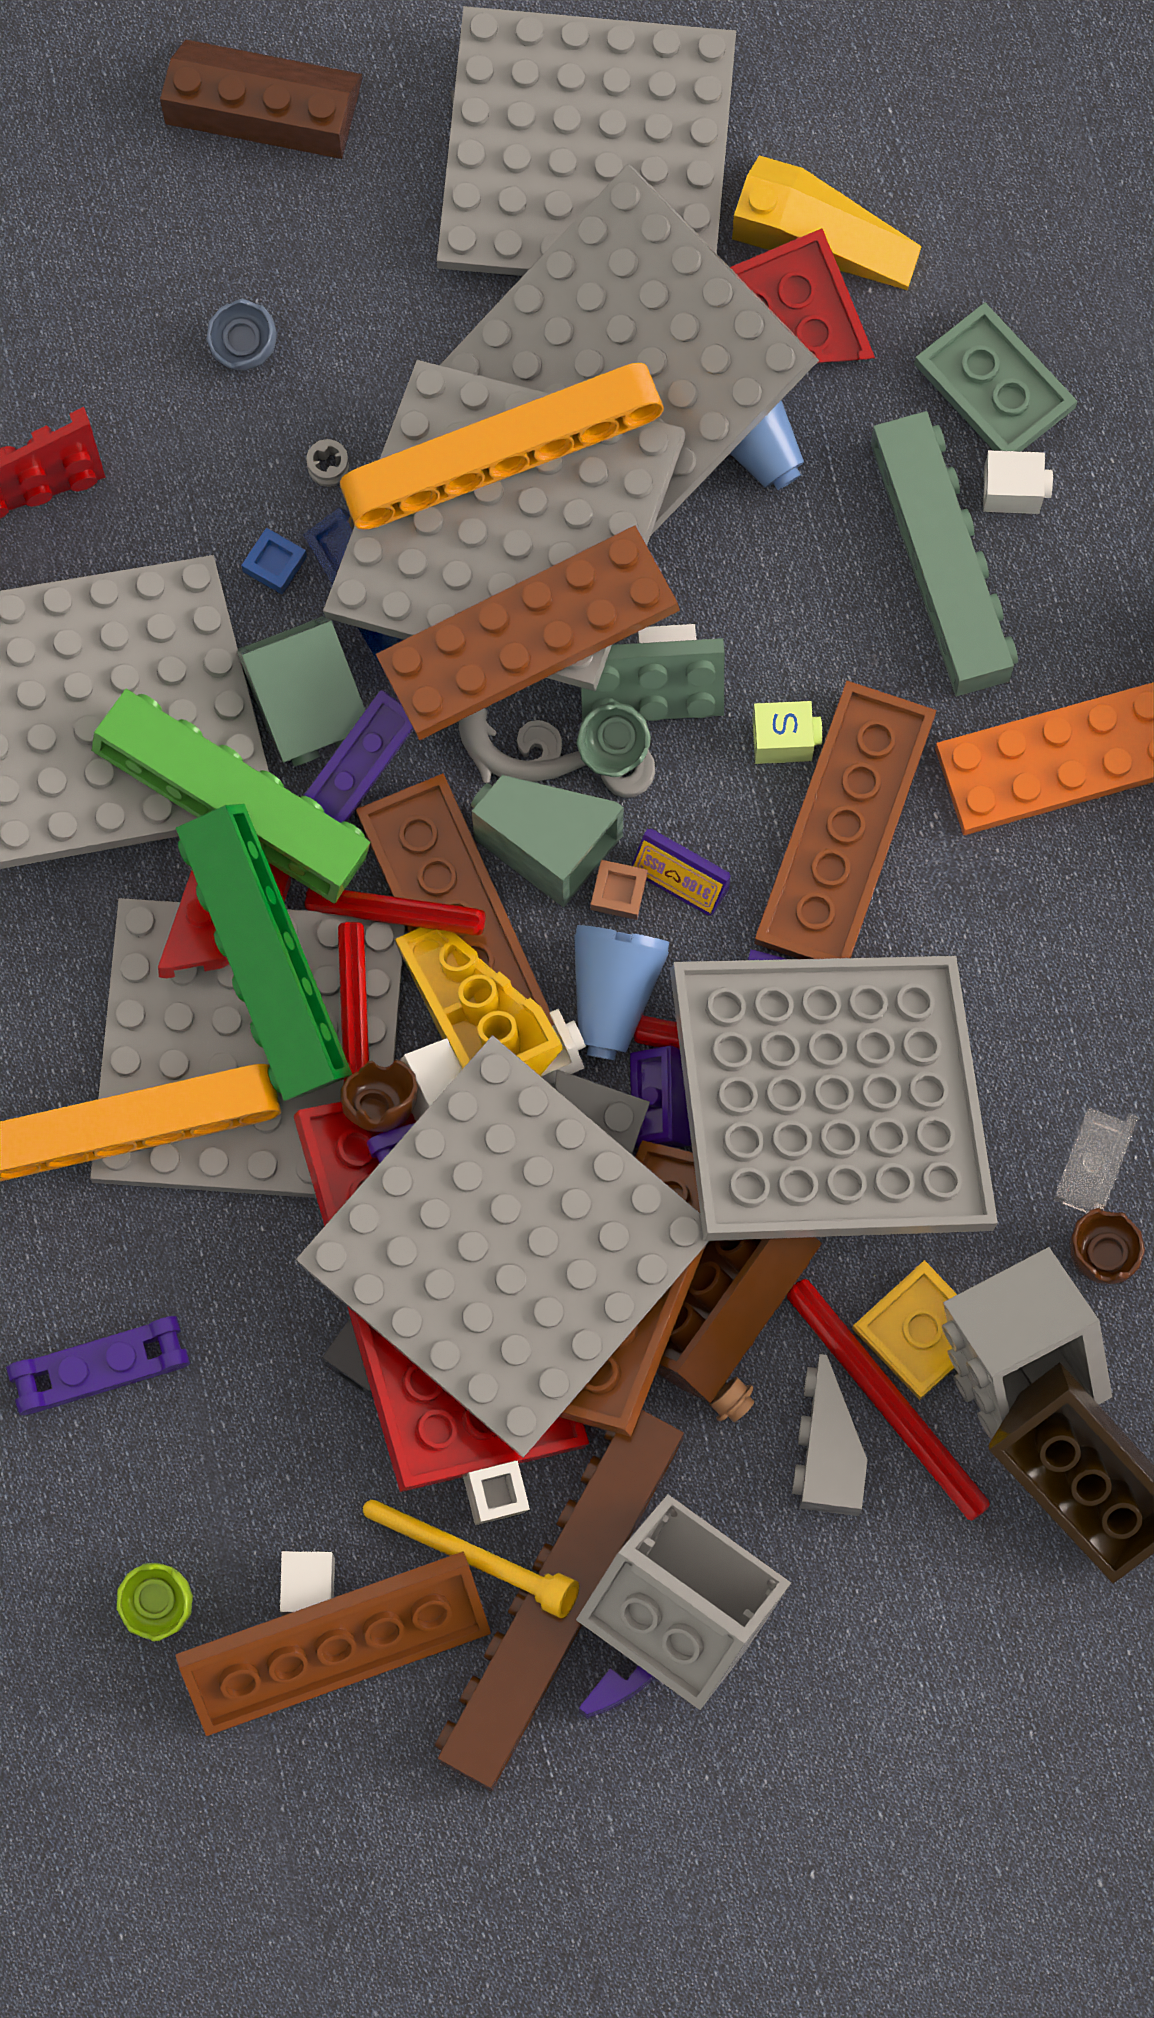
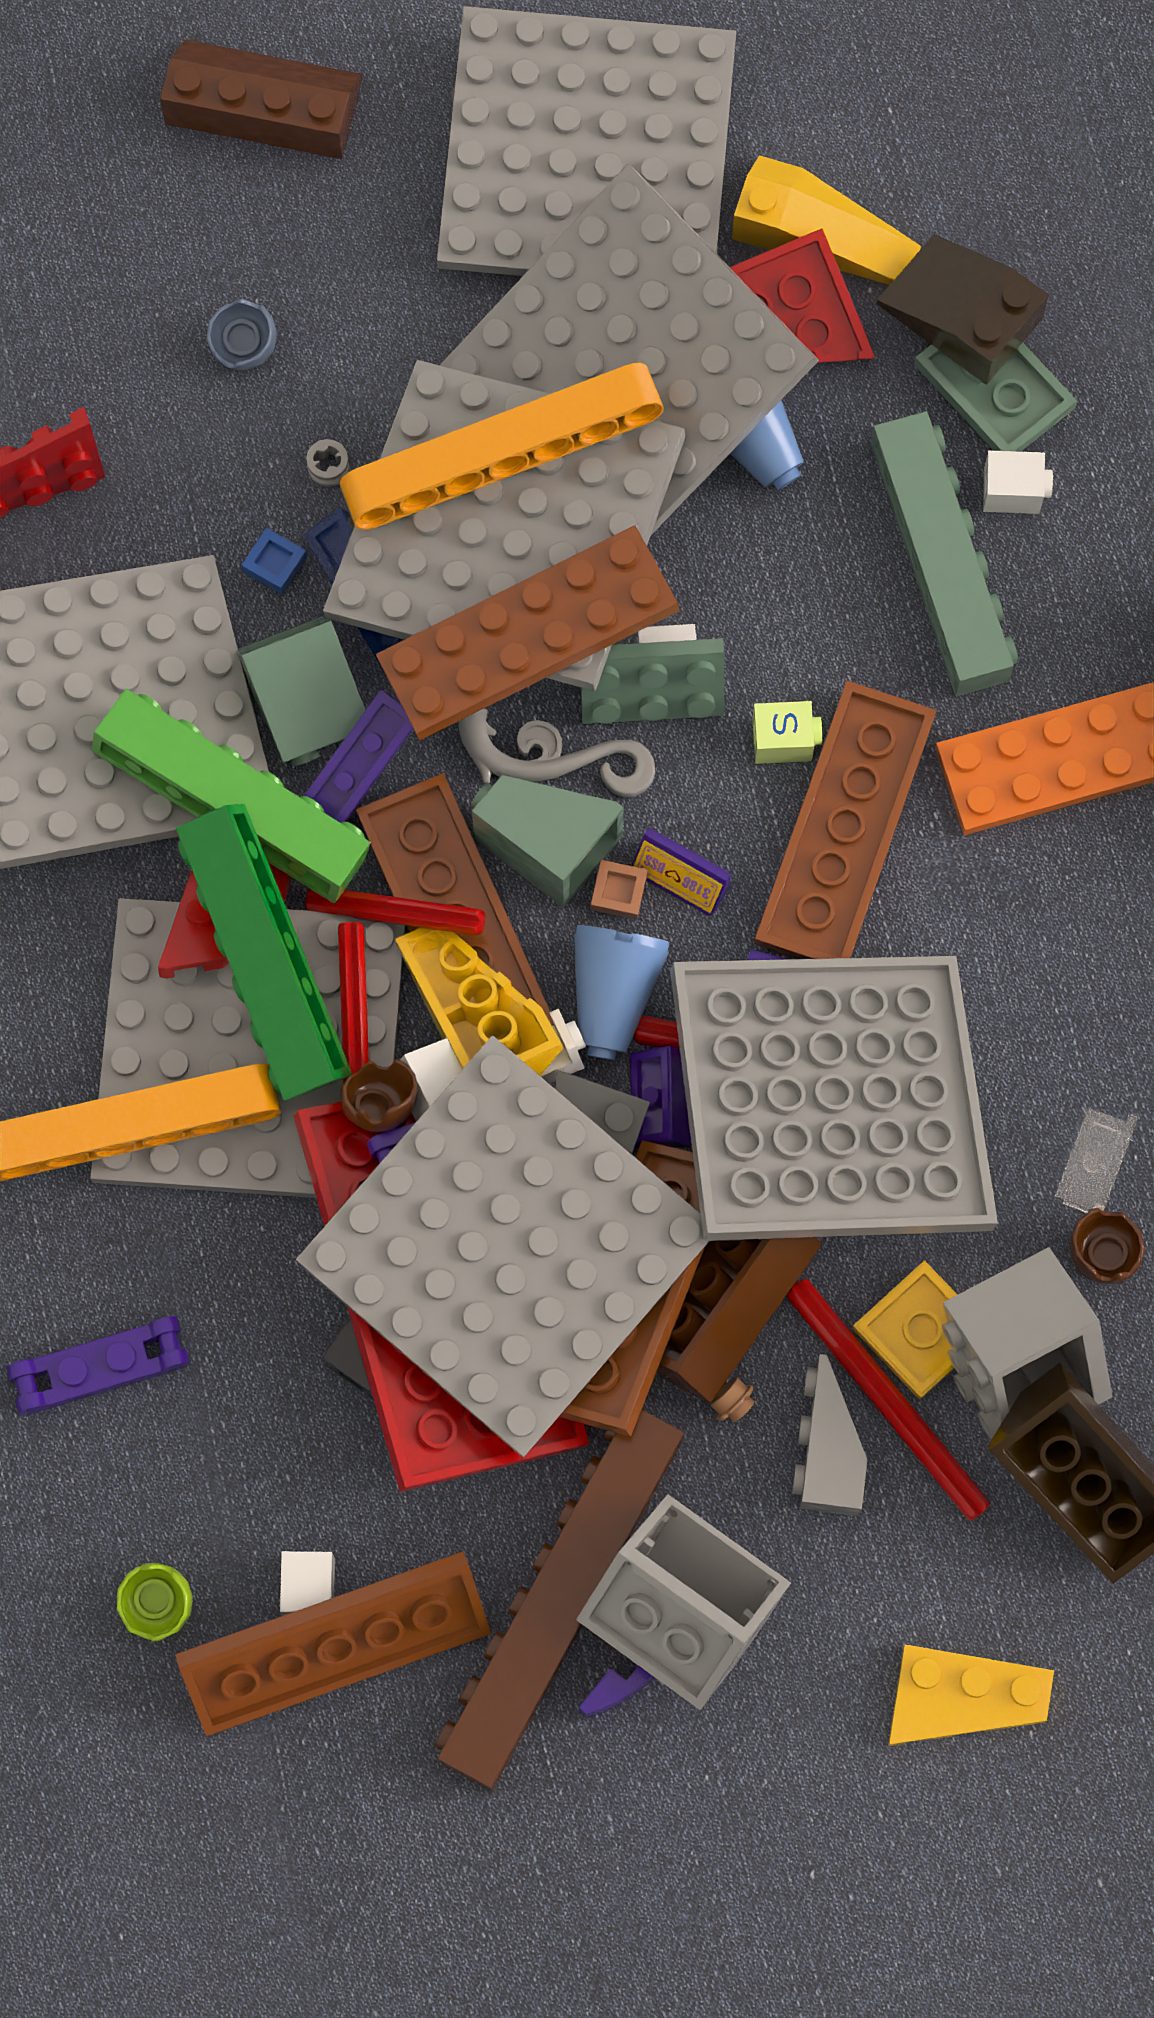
(496, 1492): white brick -> none
(554, 1592): yellow piece -> none
(613, 739): sand green hair -> none
(964, 1694): none -> yellow wing
(965, 305): none -> dark brown slope

